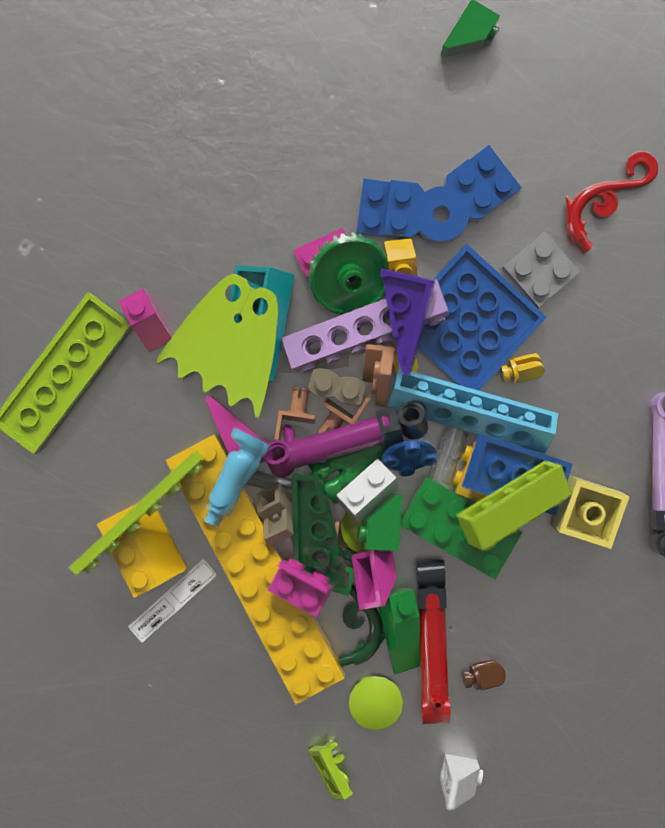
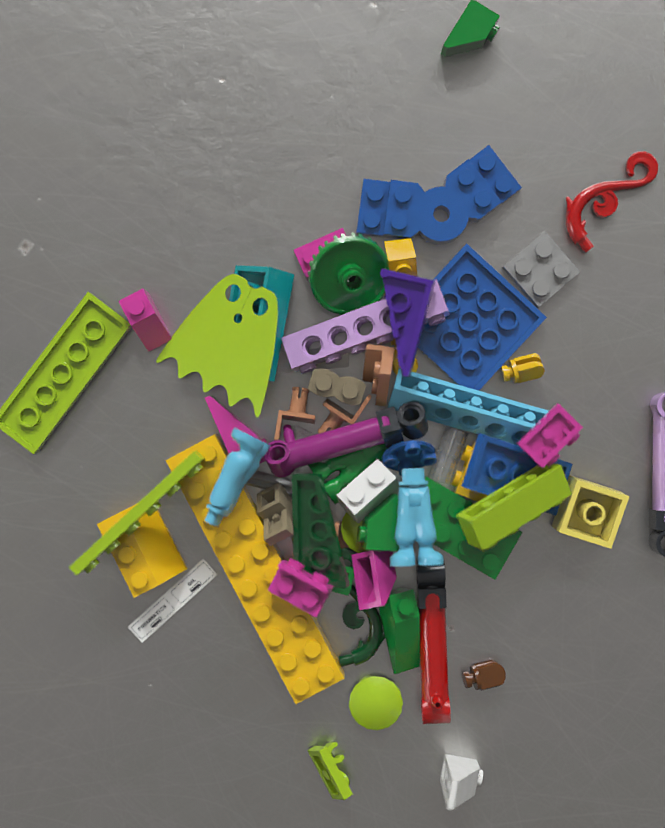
(415, 522): none -> medium azure piece
(550, 436): none -> dark pink bracket

